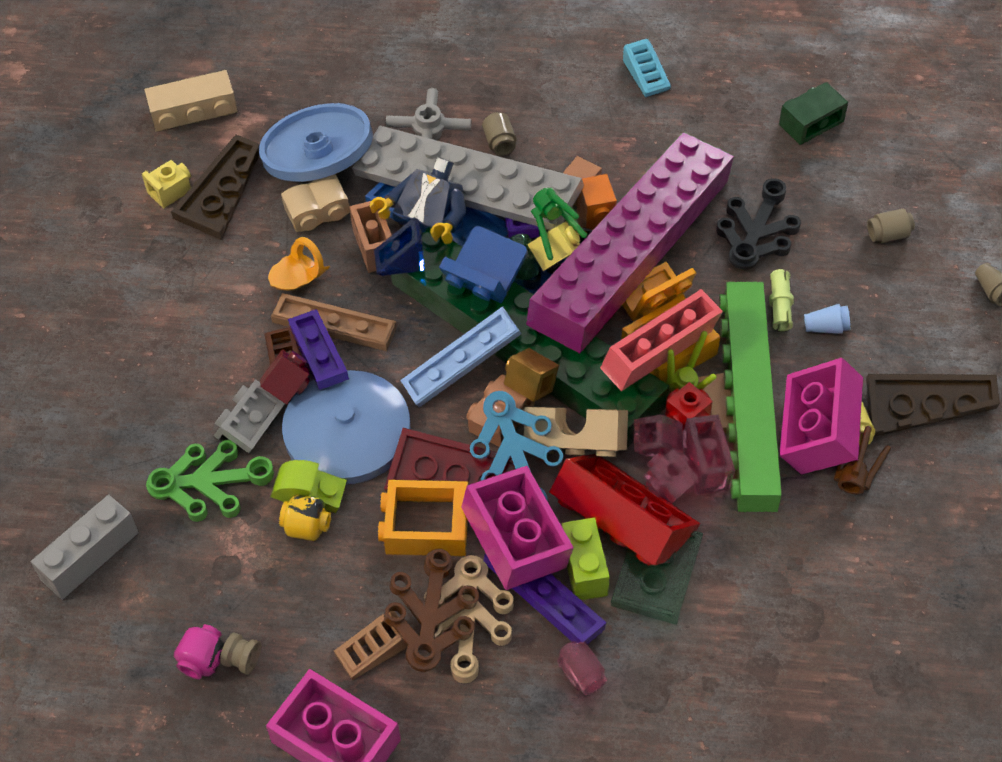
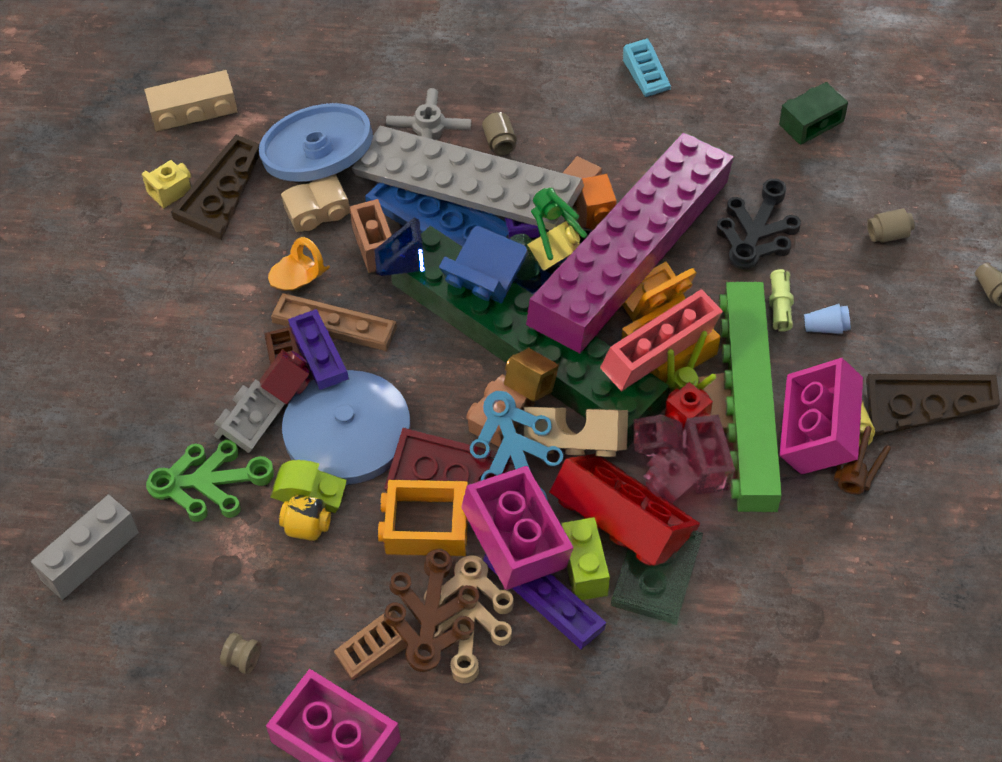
(199, 651): dark pink head -> none
(428, 198): dark blue torso -> none
(460, 357): light blue tile -> none
(582, 667): clear pink brick -> none

